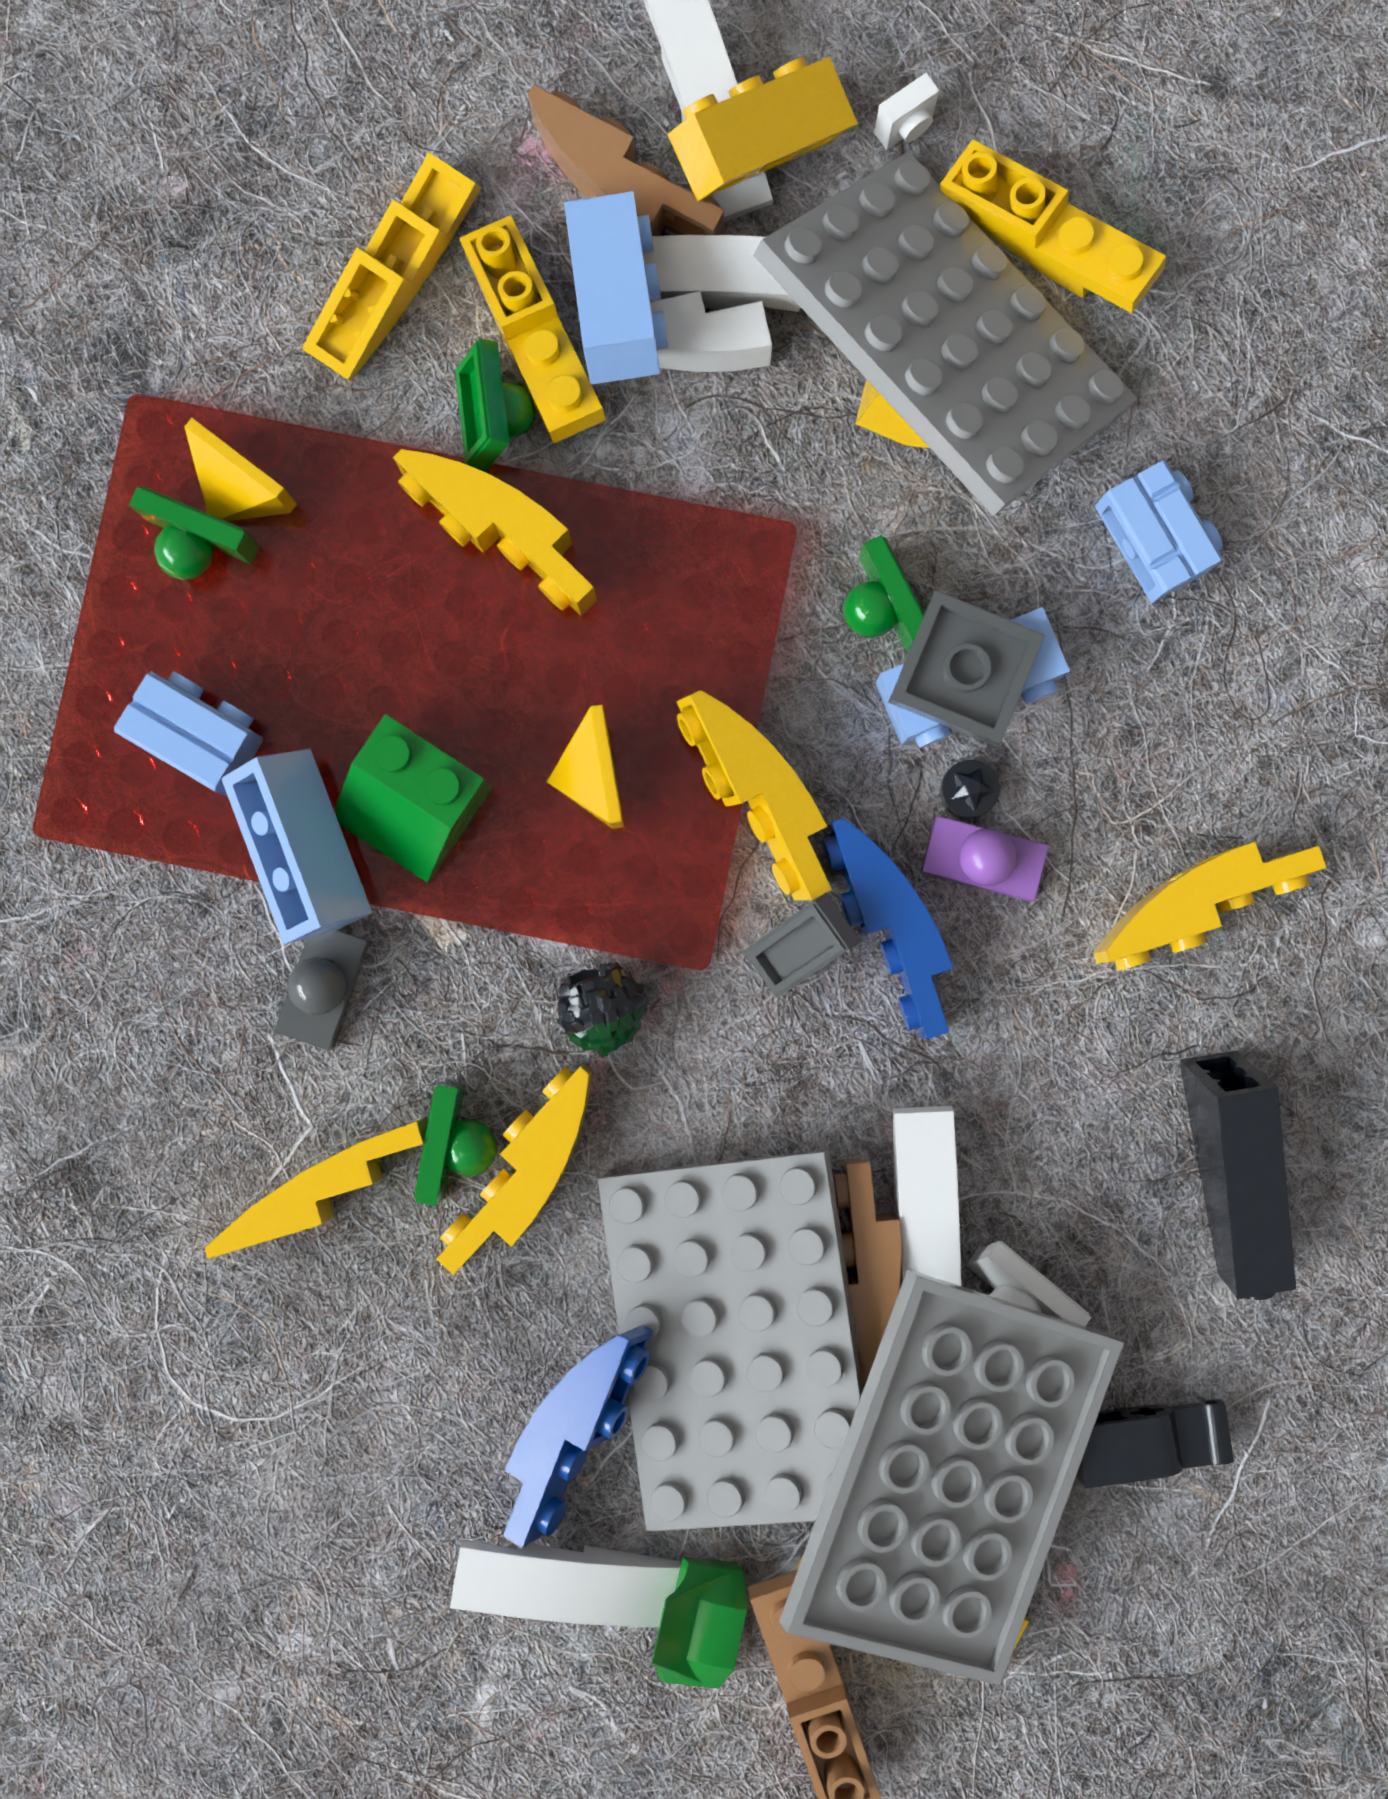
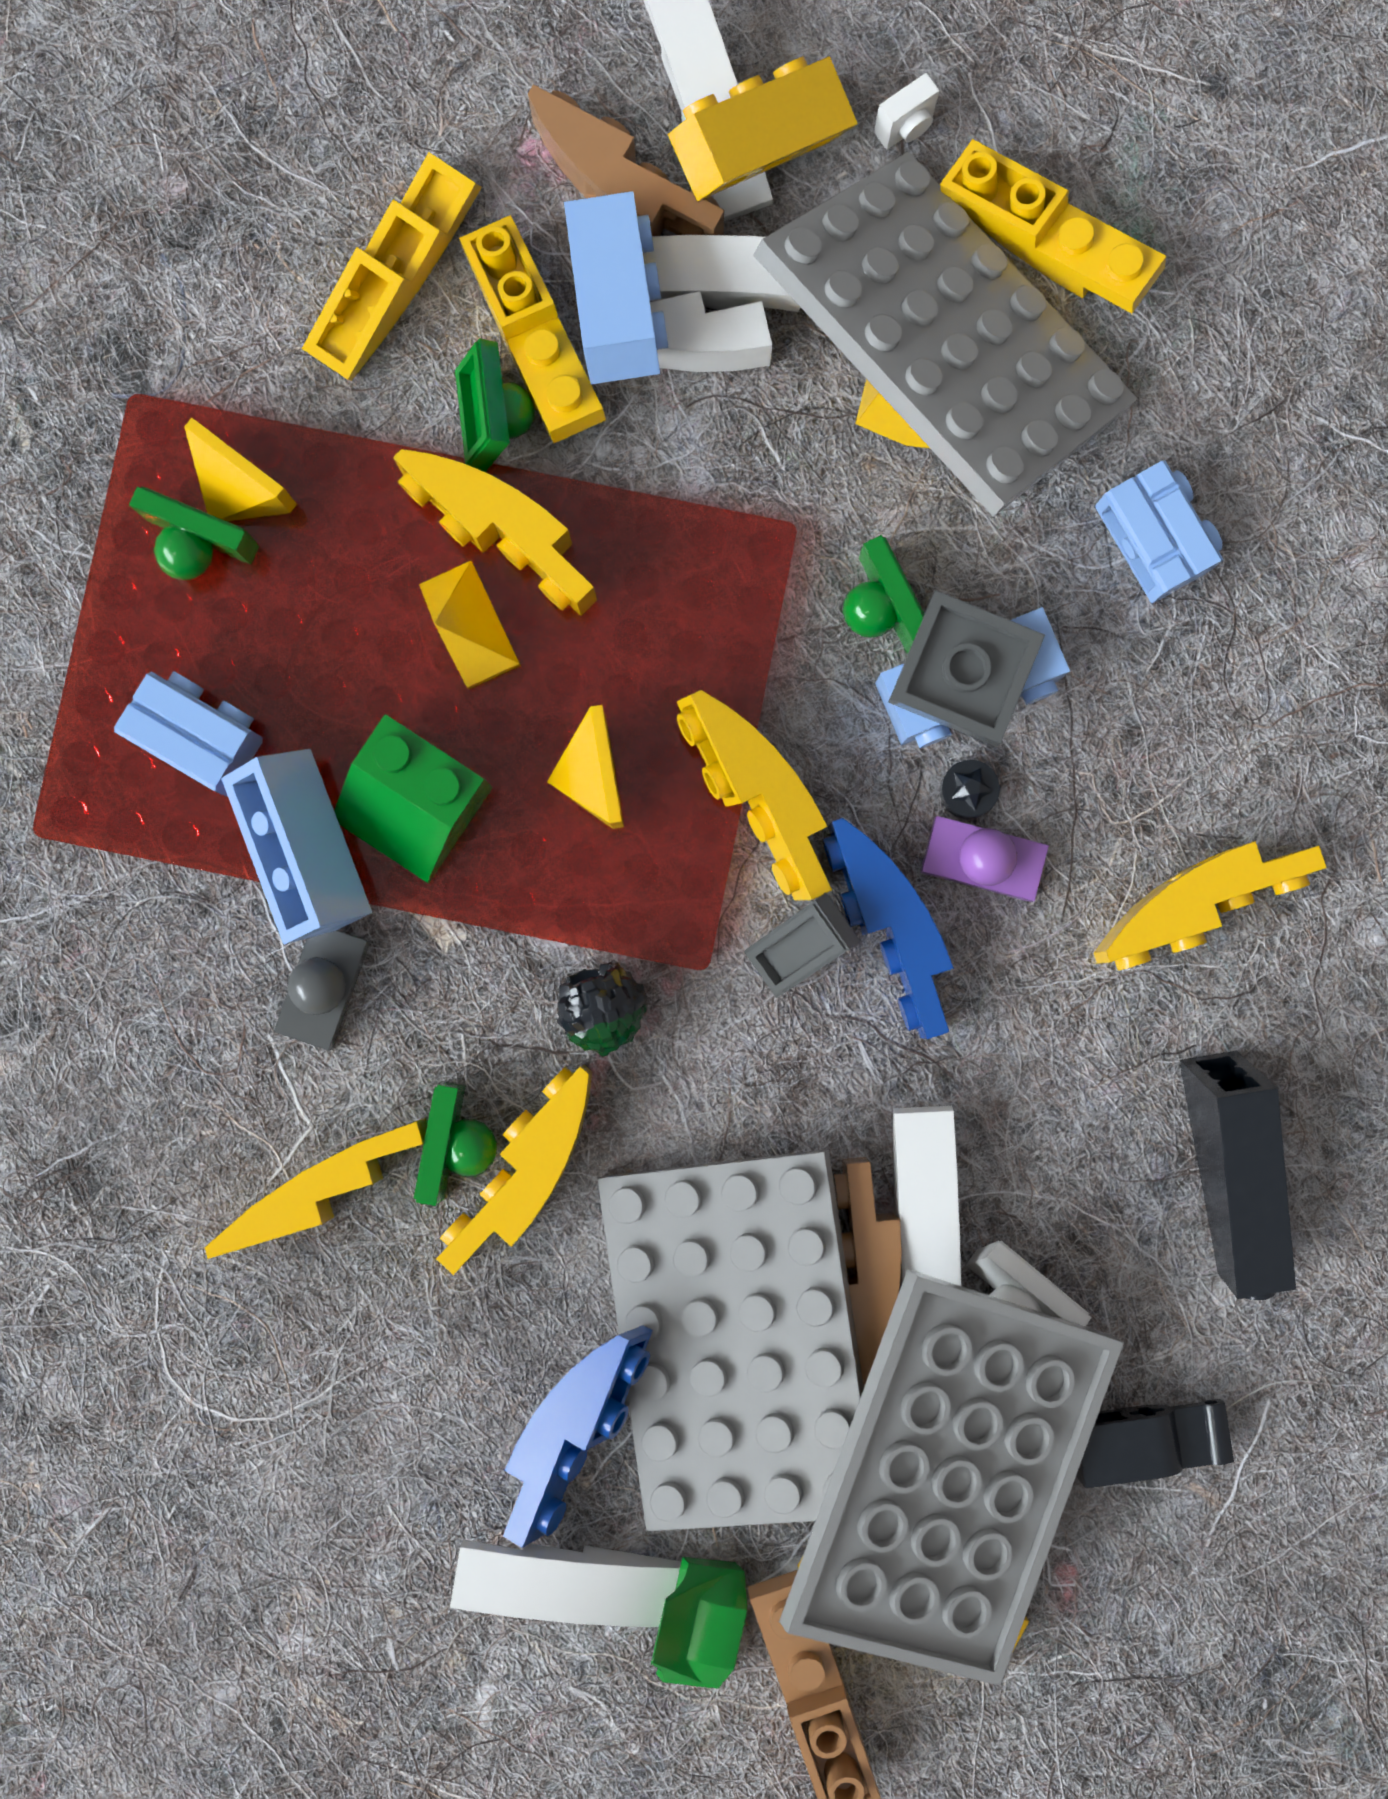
(469, 625): none -> yellow slope

